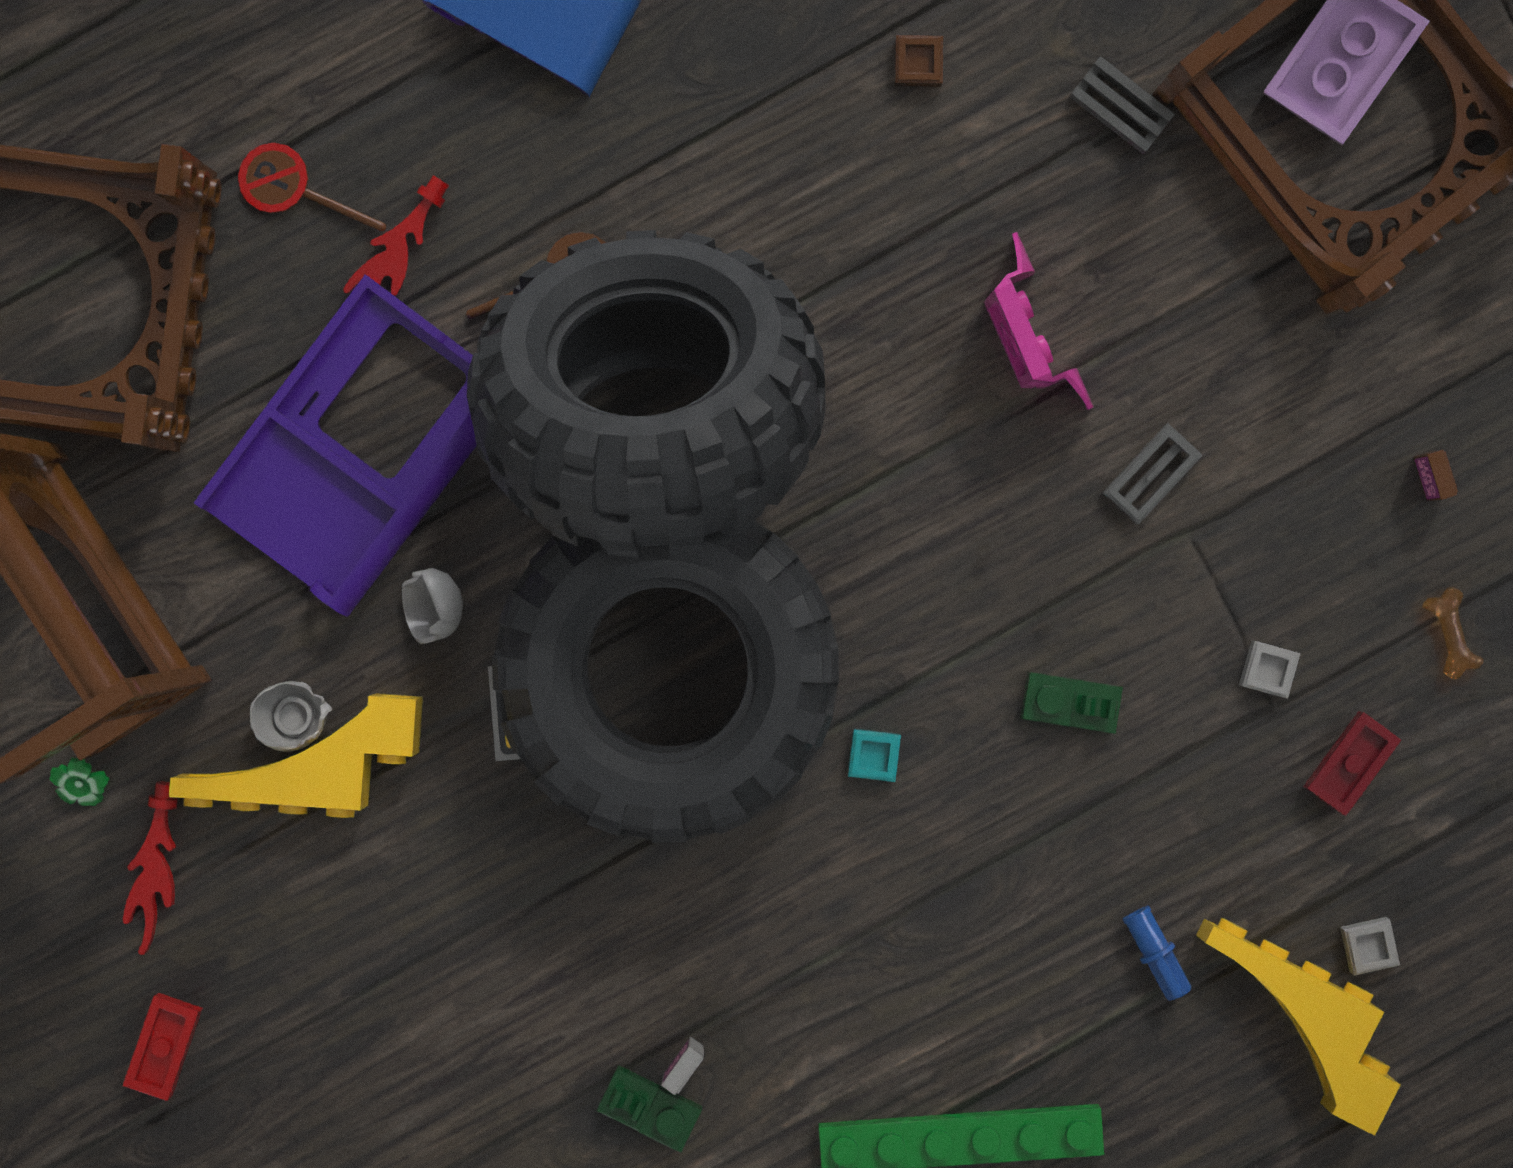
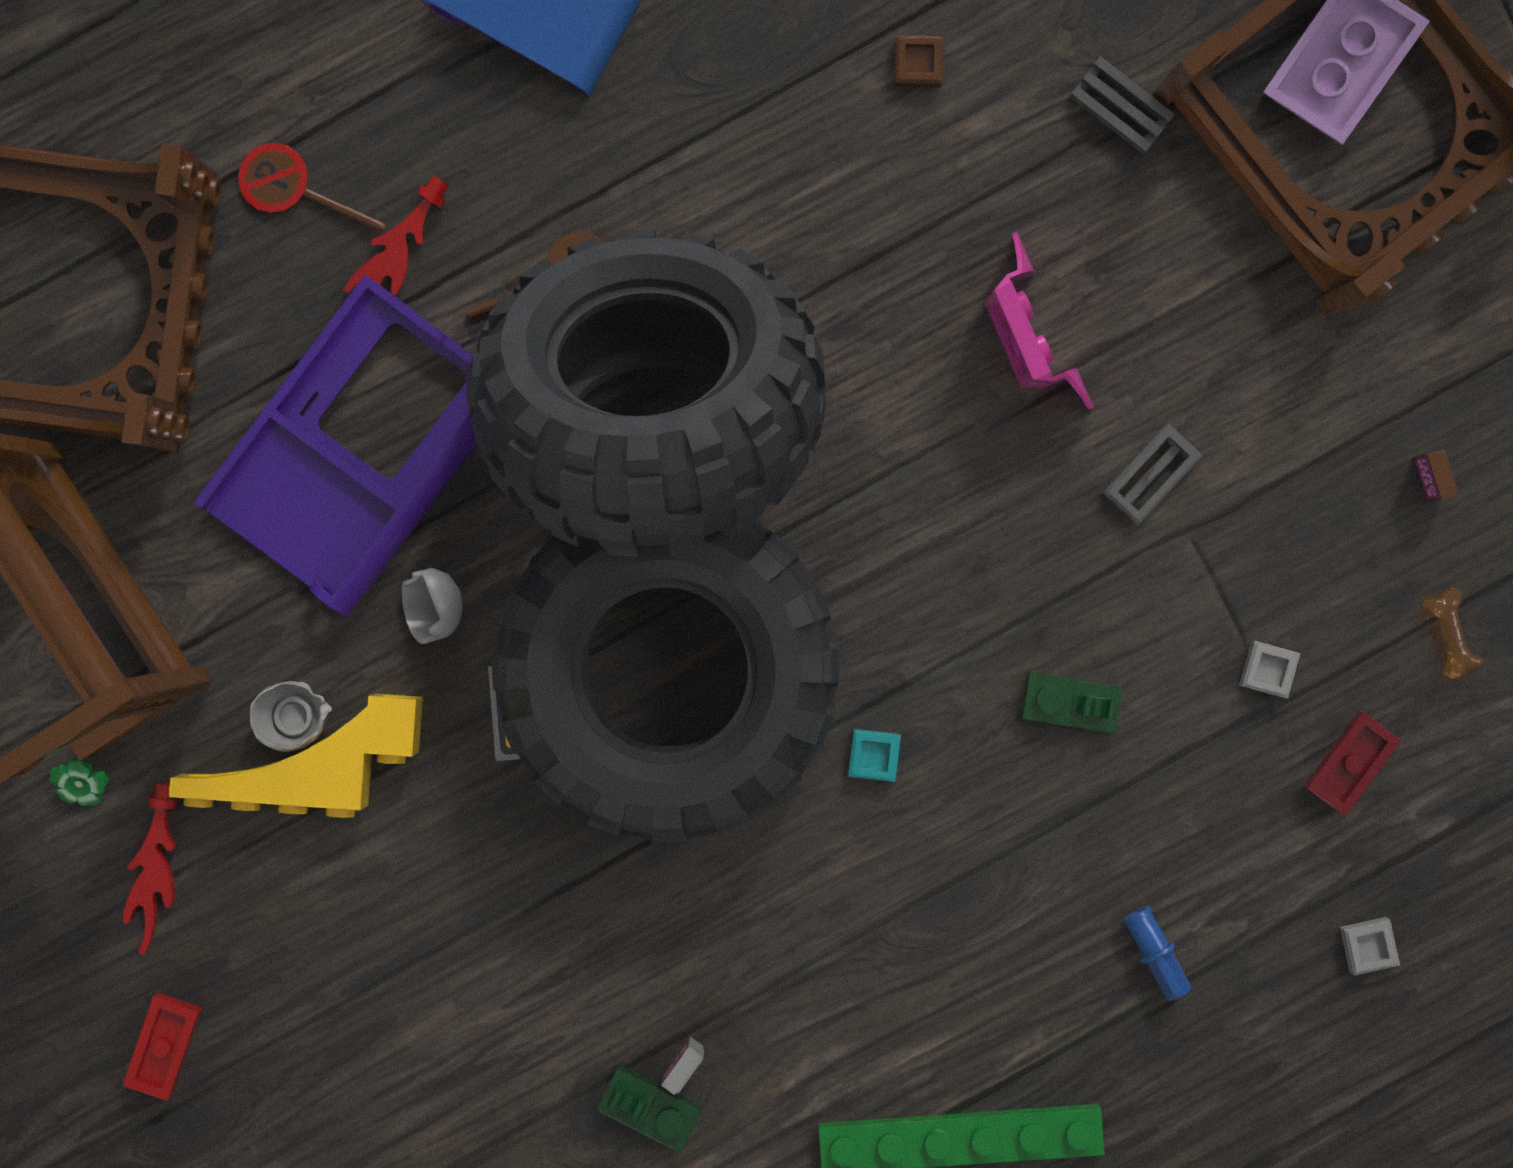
(1328, 1018): yellow arch -> none

